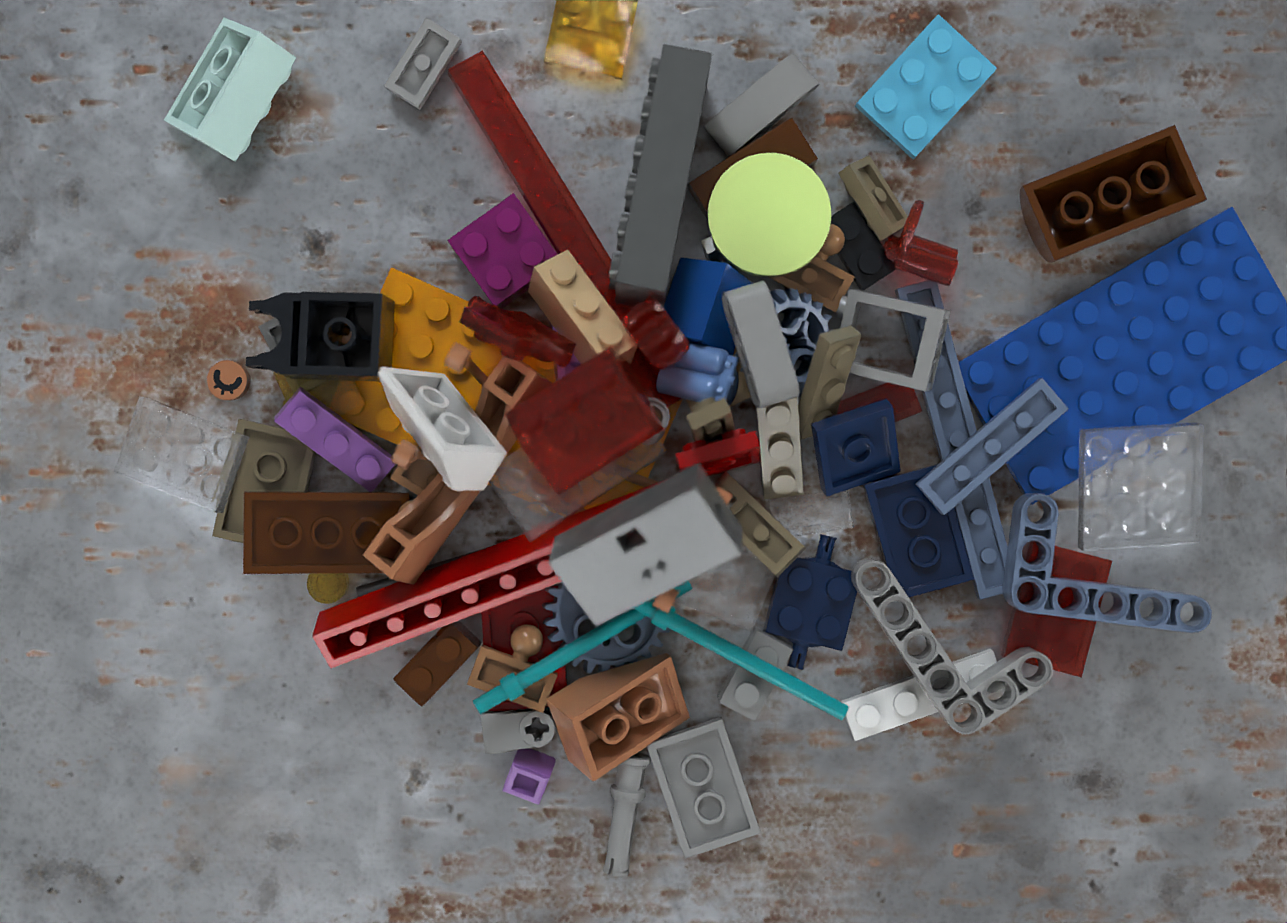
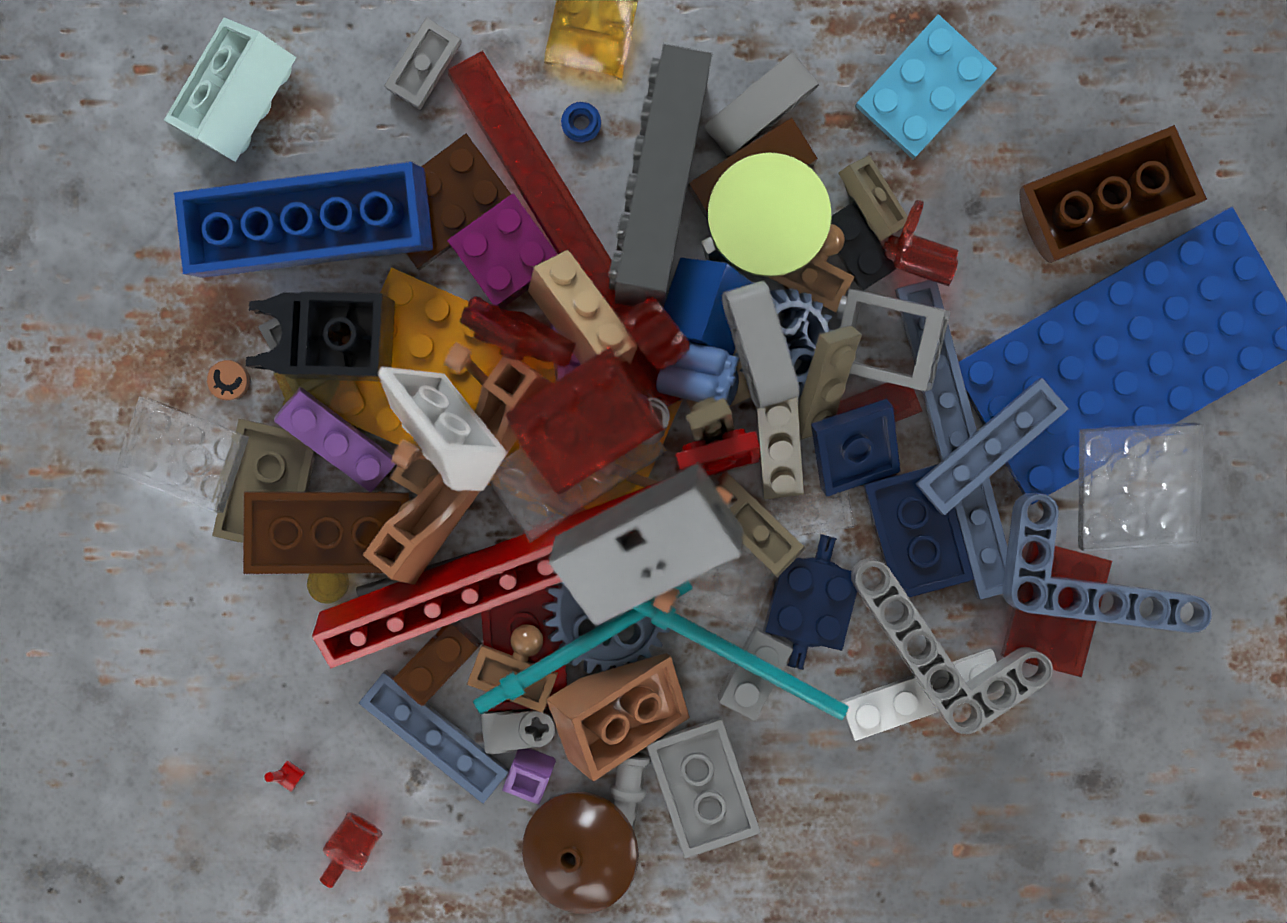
(287, 776): none -> red hand
(304, 220): none -> blue brick
(349, 847): none -> clear red piece
(435, 738): none -> sand blue plate
(458, 192): none -> reddish brown plate
(576, 110): none -> blue plate
(597, 838): none -> reddish brown dish

